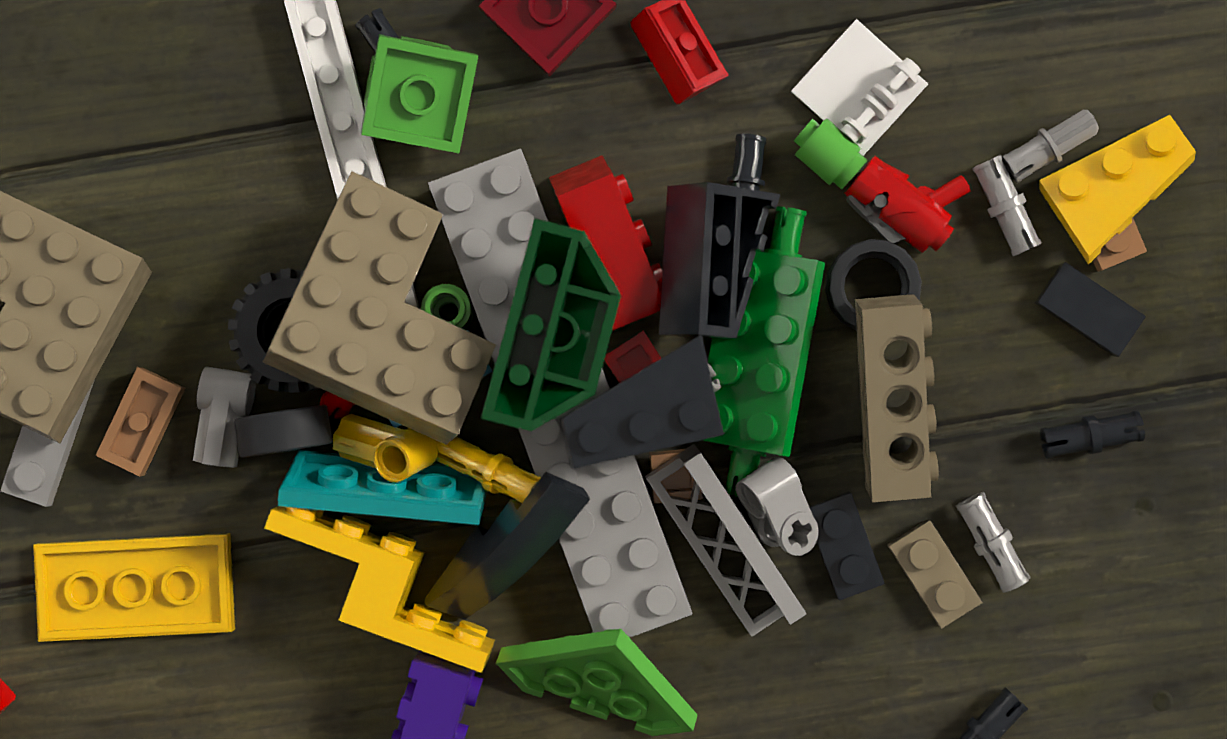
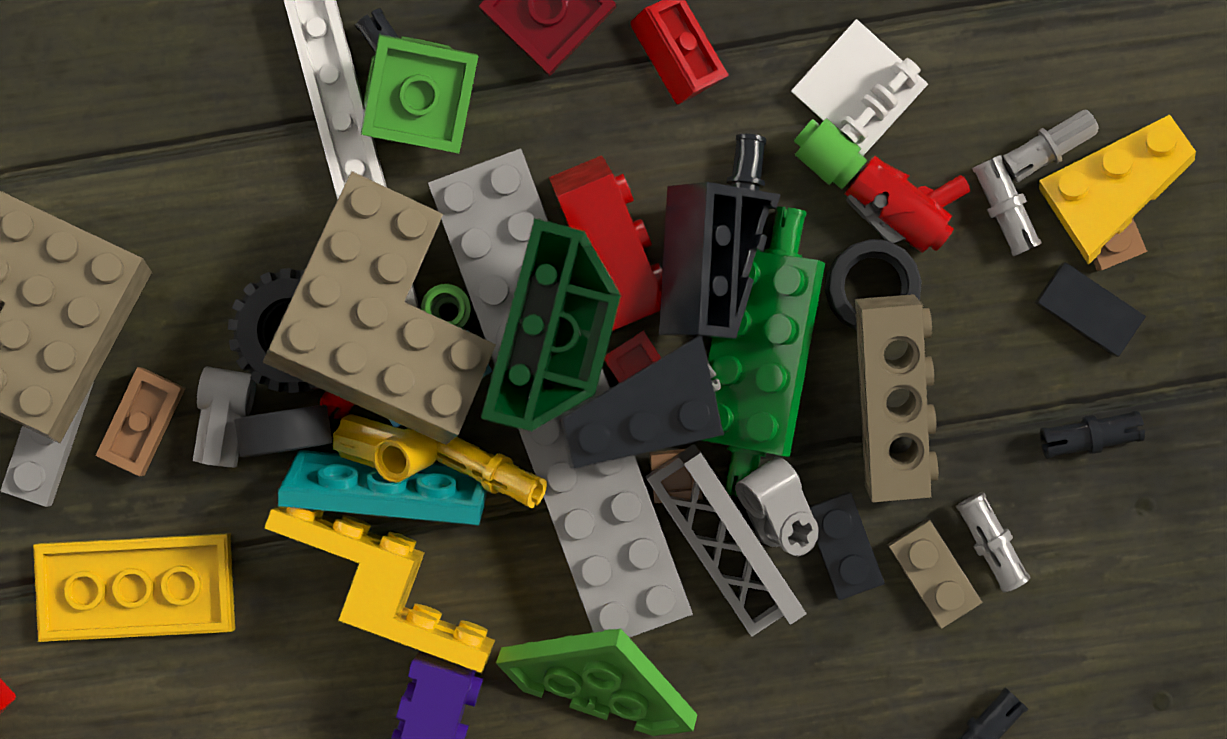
(511, 546): black slope -> none

